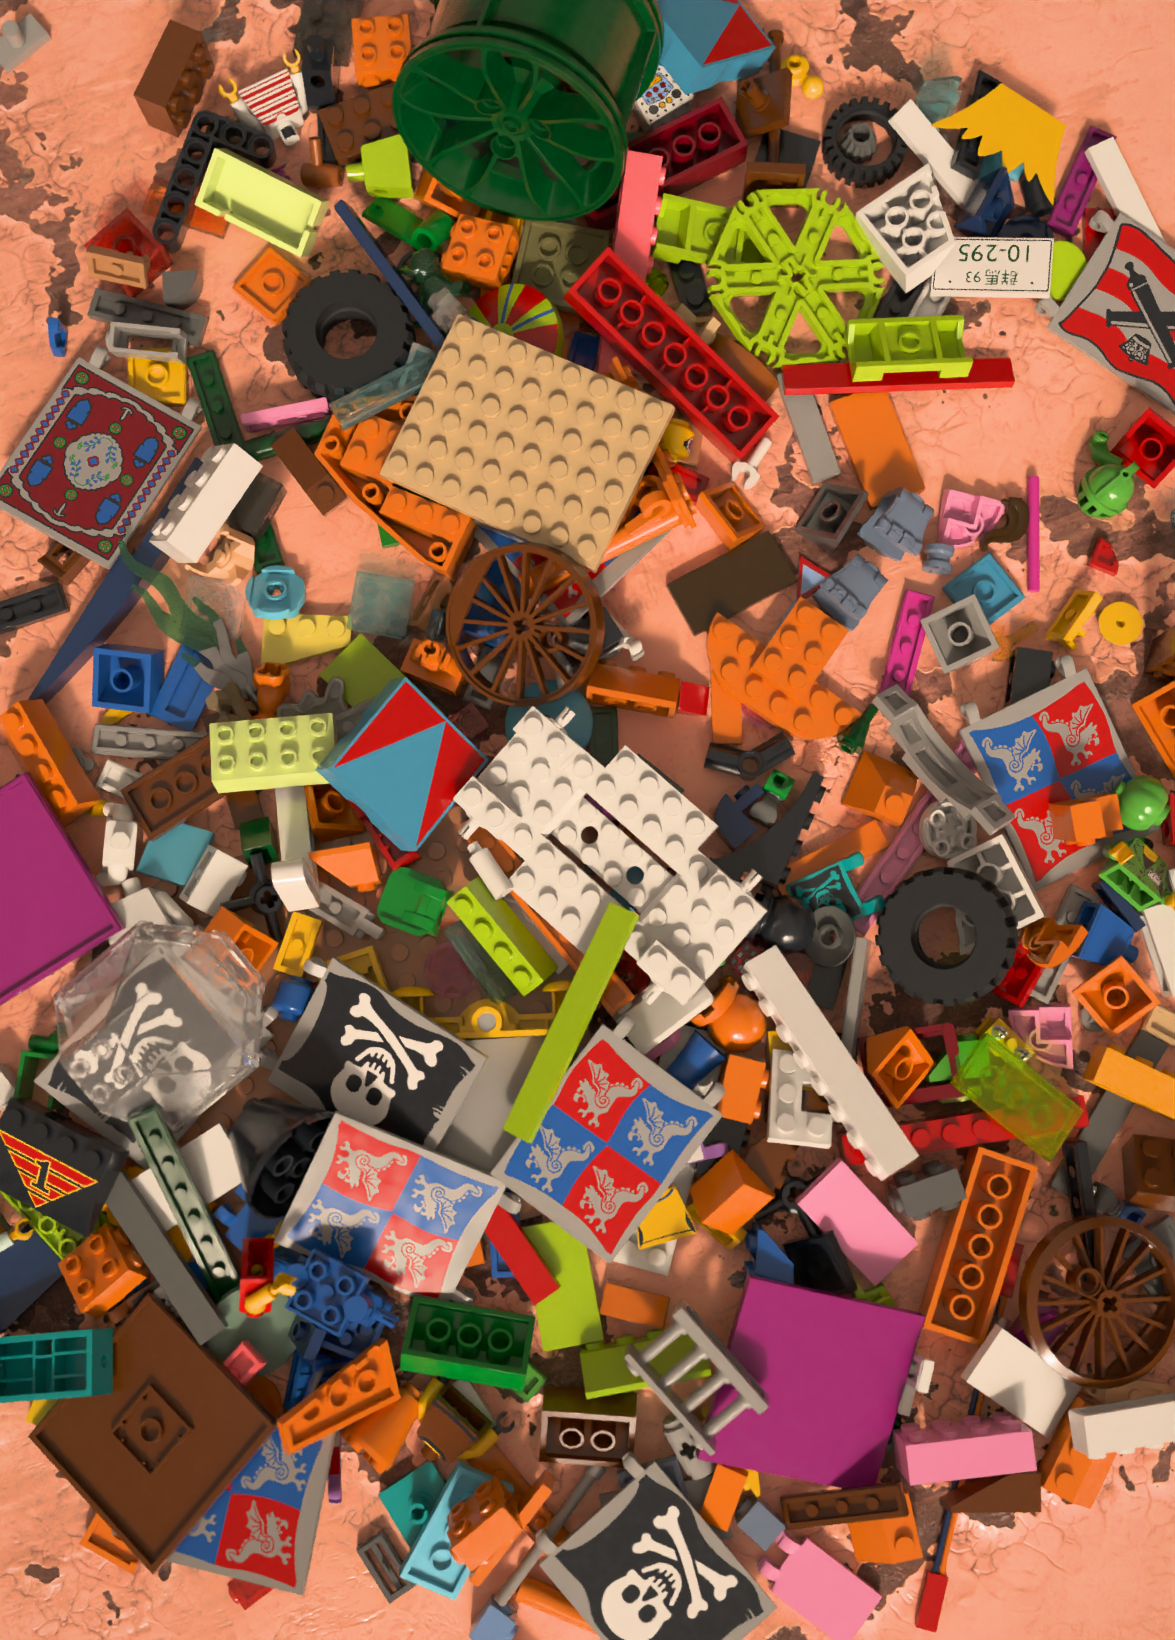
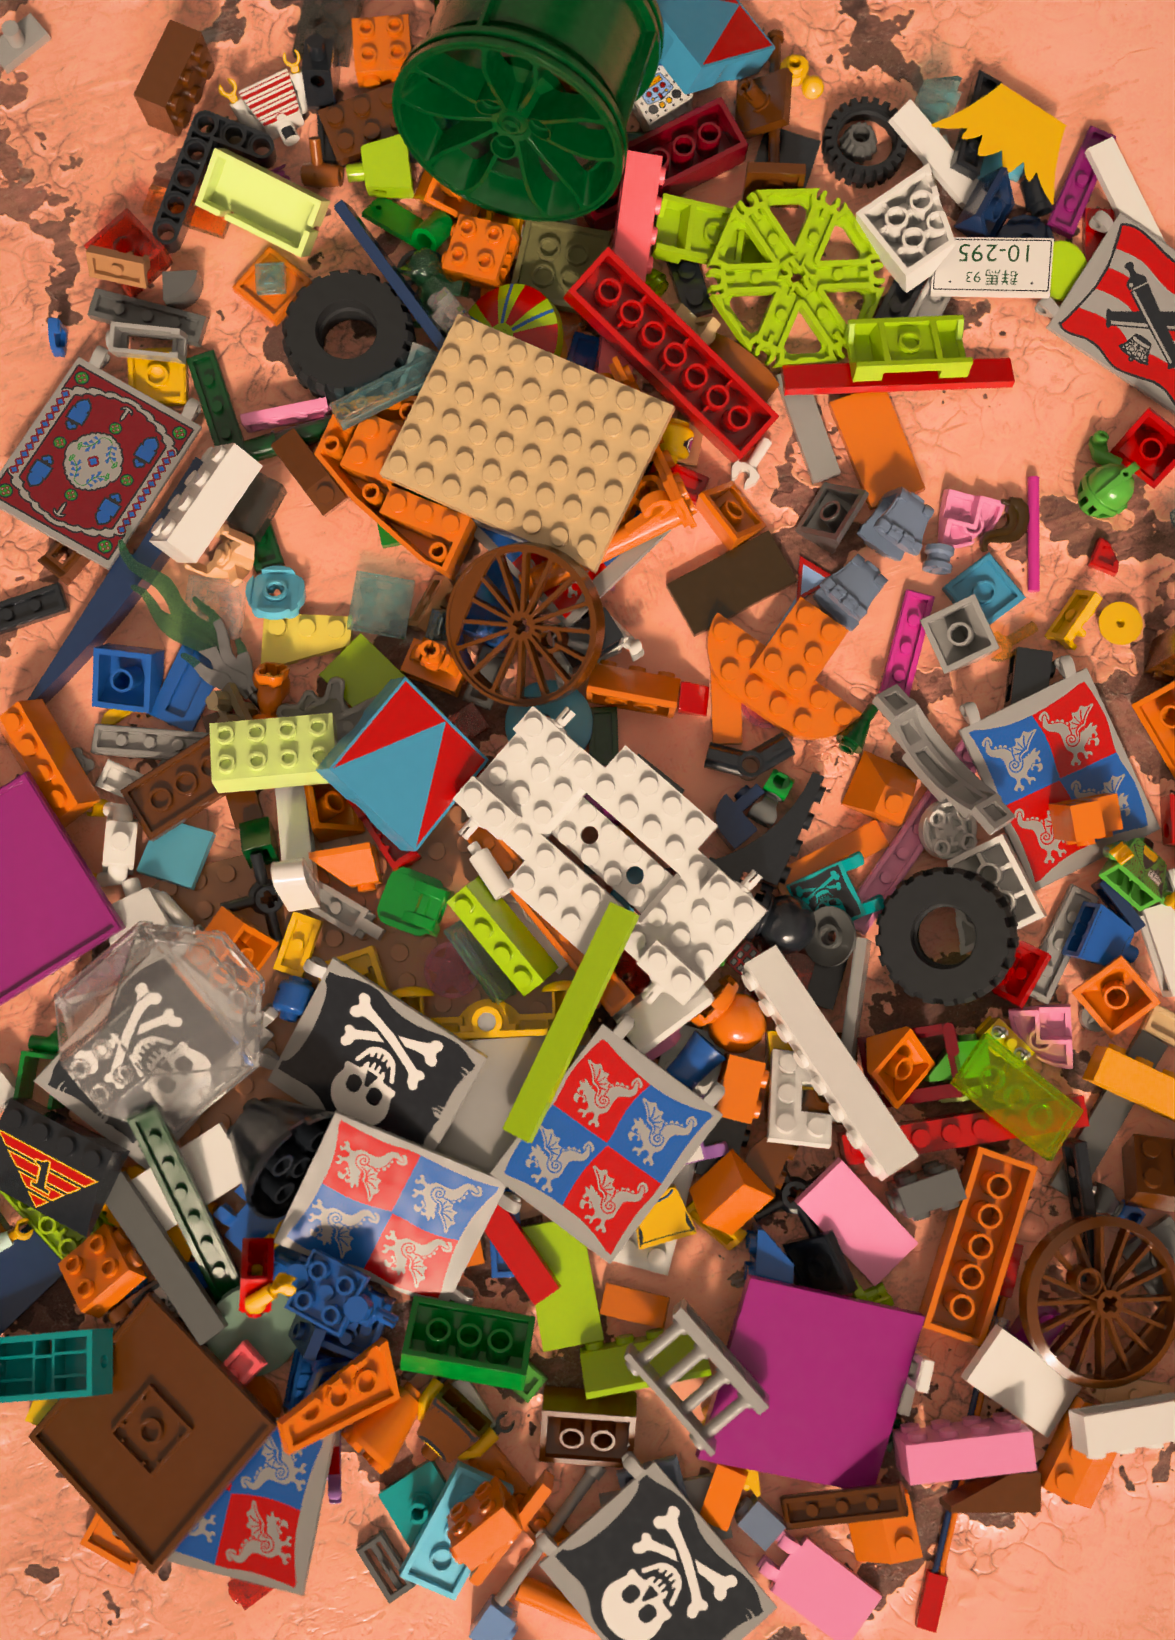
(213, 880): white brick -> none
(270, 278): none -> clear light blue tile
(677, 1437): light grey piece -> none
(1051, 943): orange brick -> none
(1142, 802): bright green plant -> none

